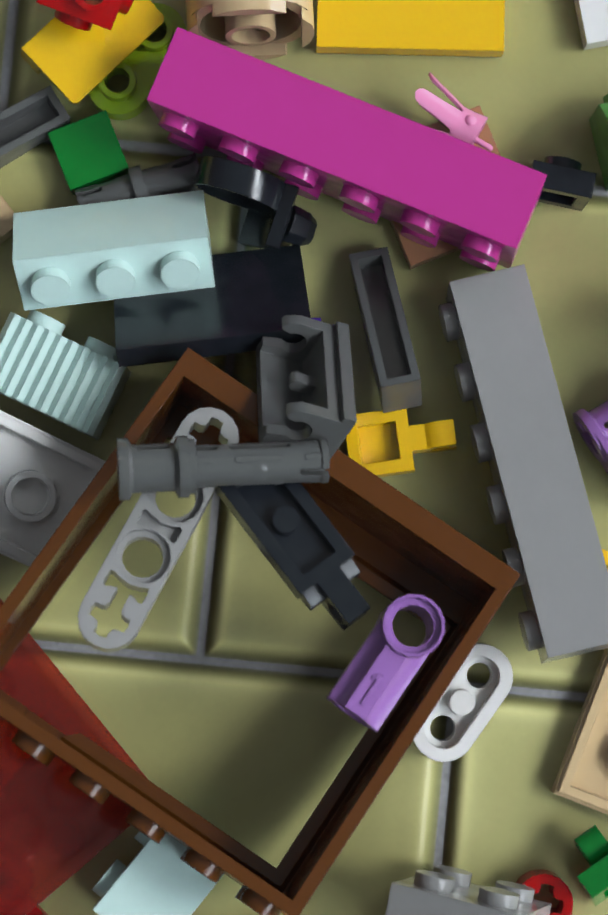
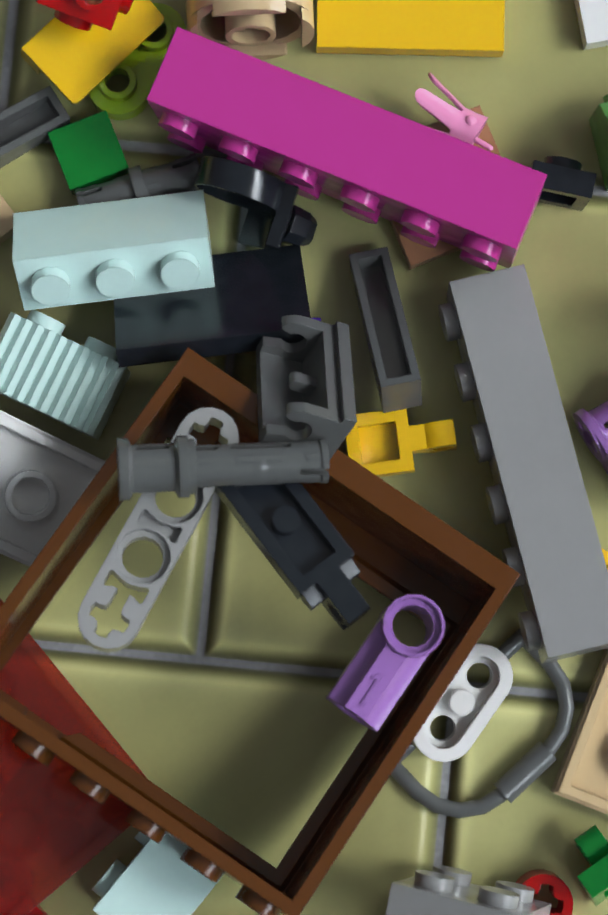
(524, 771): none -> dark grey piece

